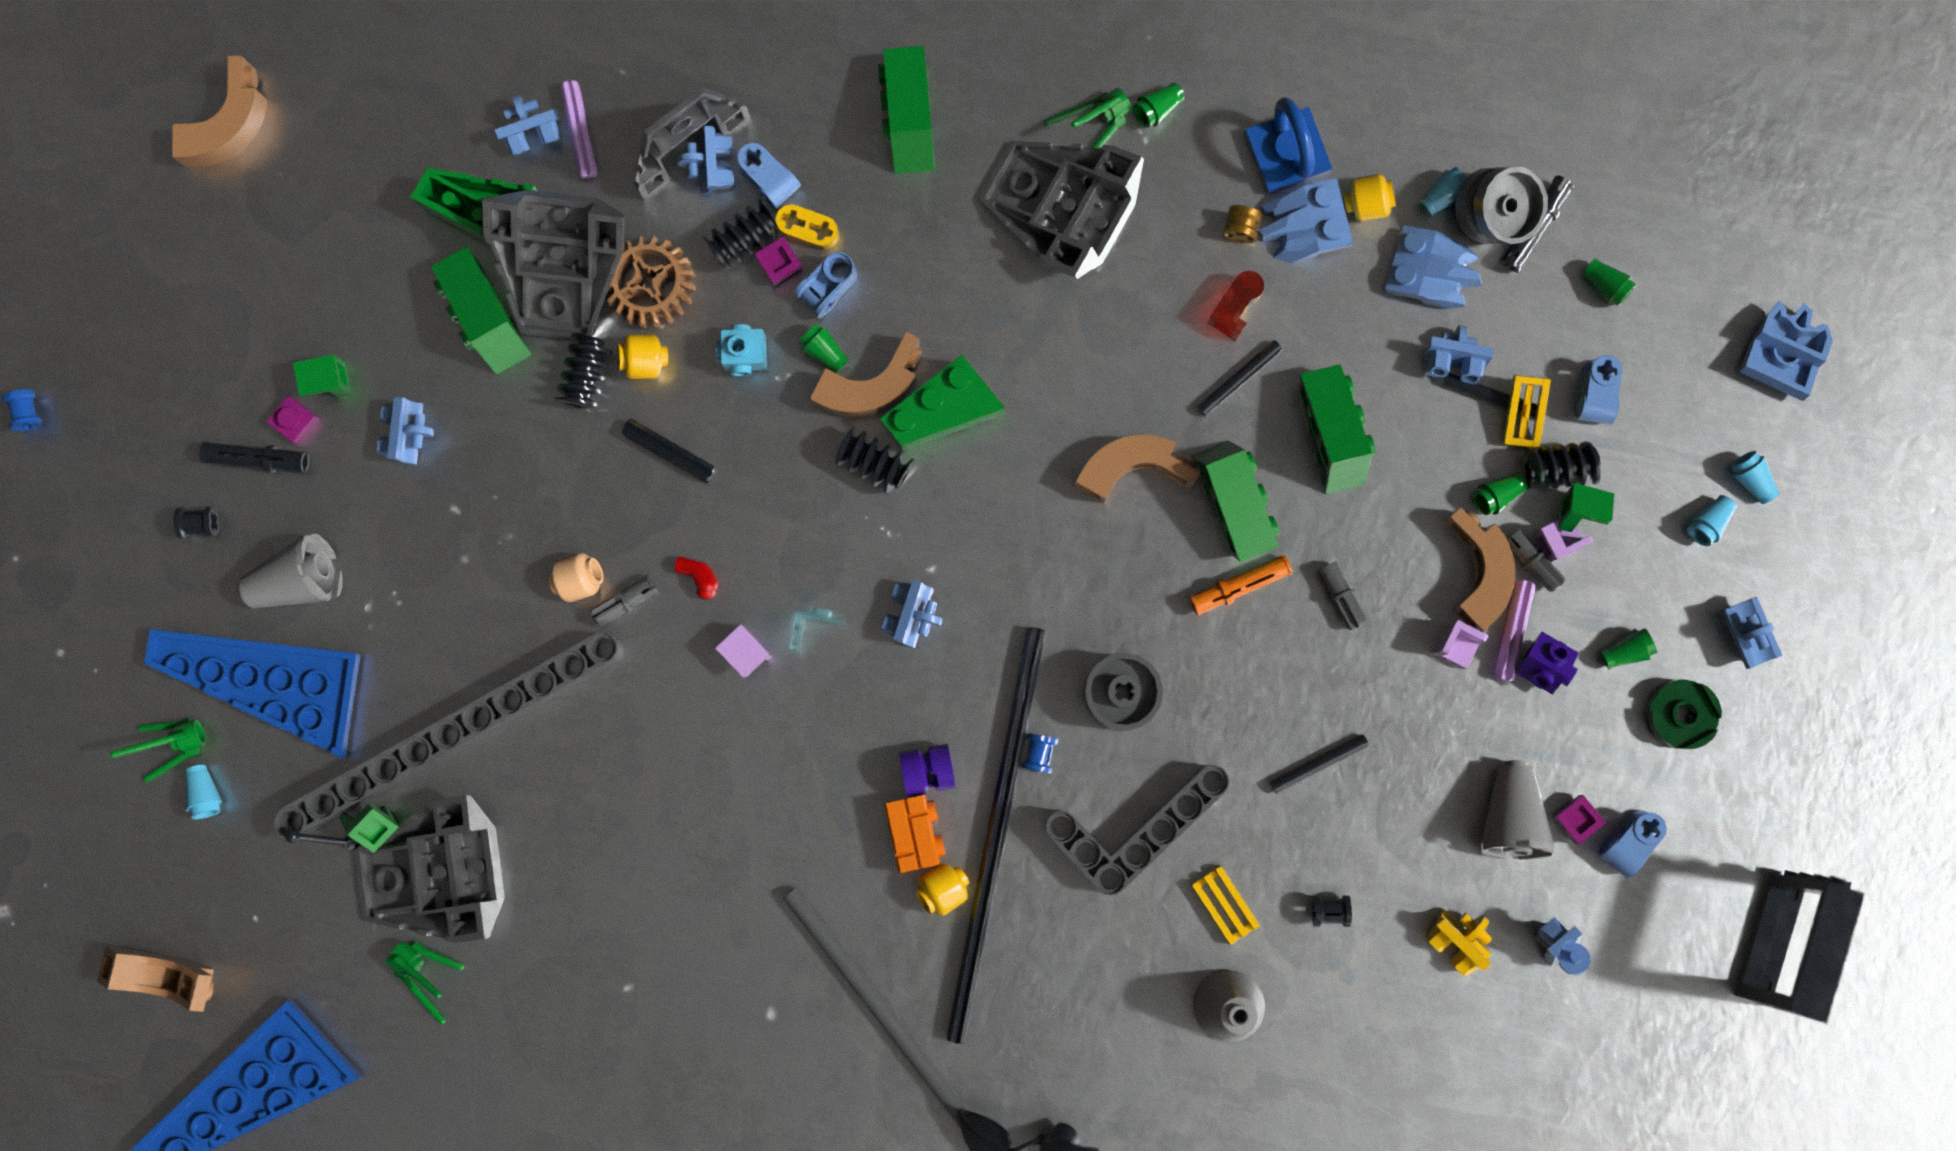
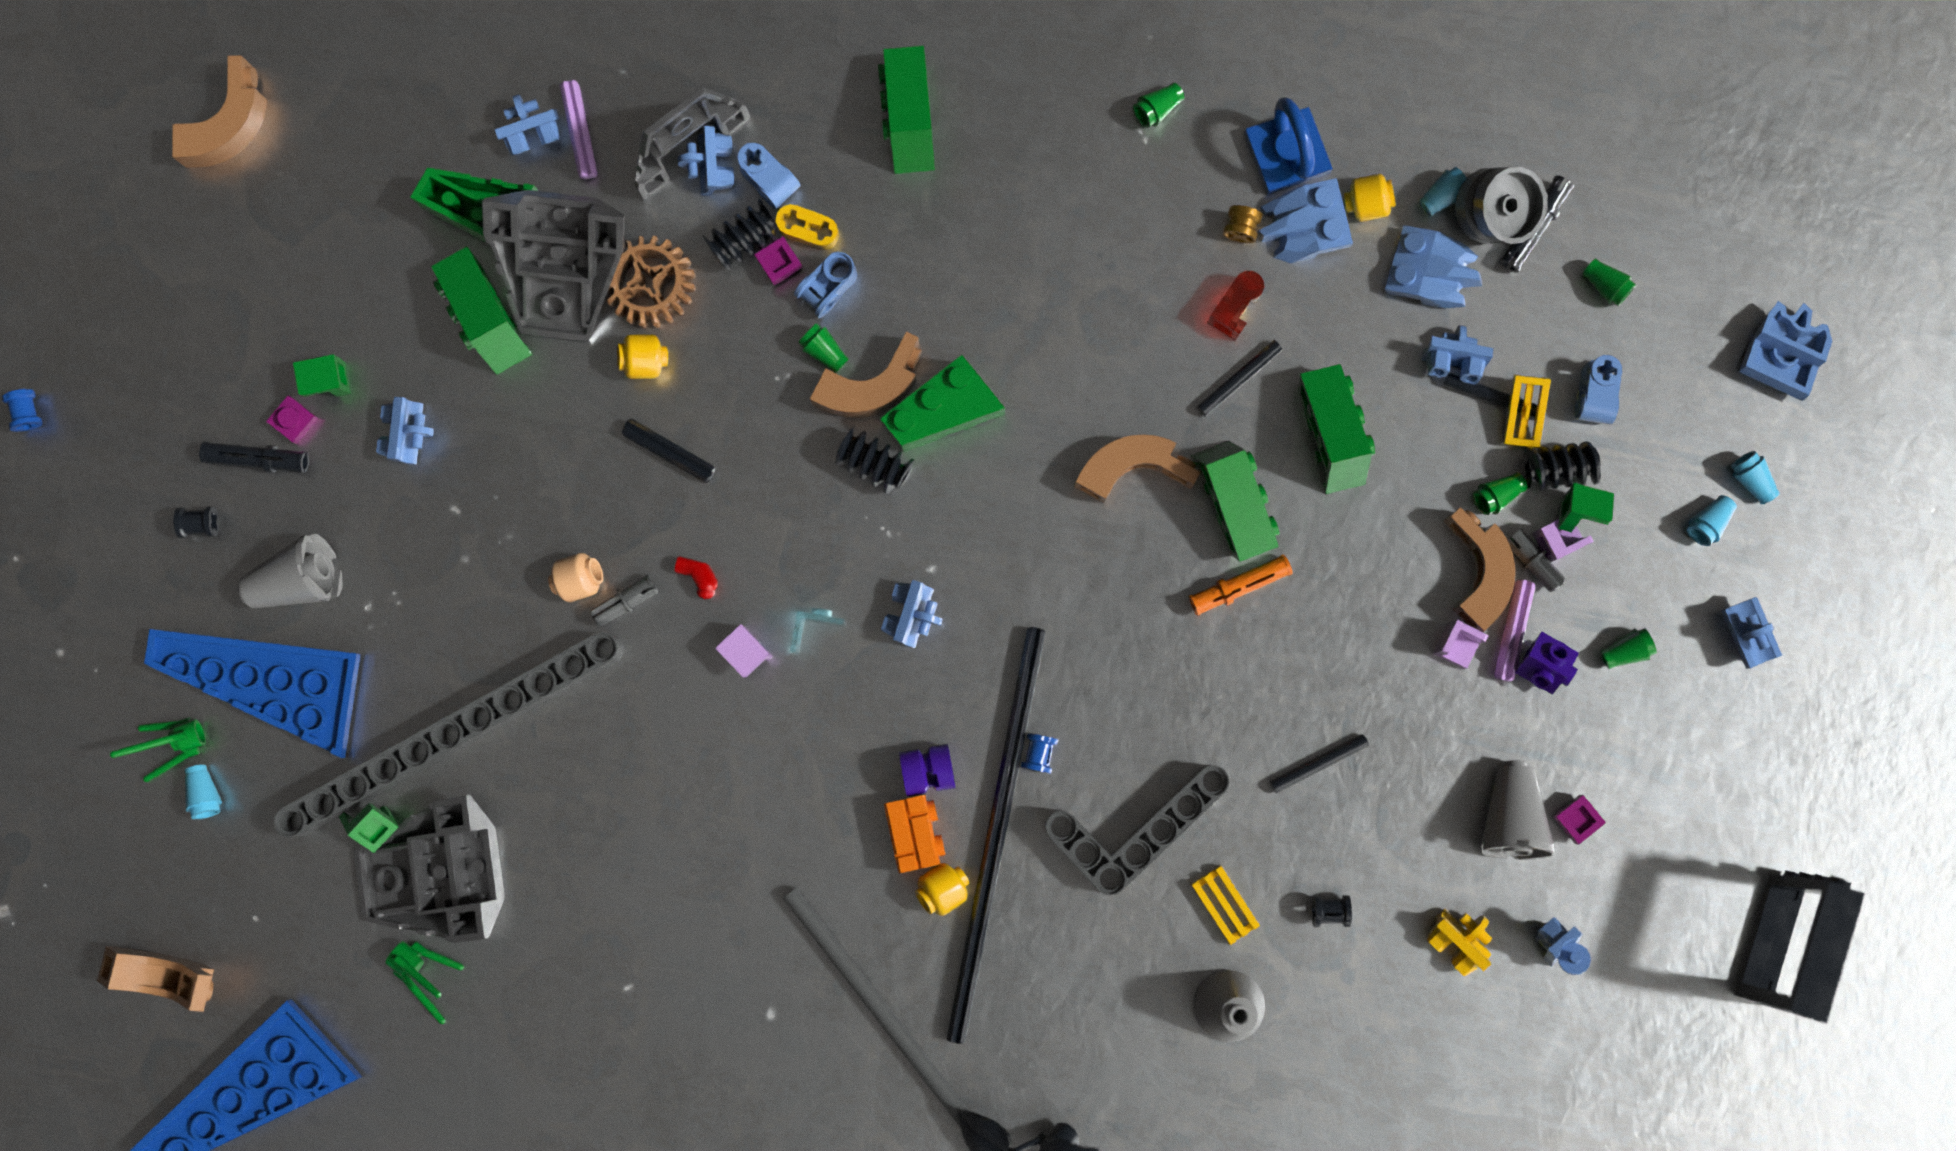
(293, 836): black hinge -> none
(583, 371): black piece -> none
(754, 351): medium azure brick -> none
(1064, 200): flat silver wedge -> none
(1108, 106): green plant -> none
(1143, 689): dark grey wheel -> none
(1342, 596): dark grey axle -> none
(1629, 846): medium blue piece -> none
(1663, 712): dark green plate -> none

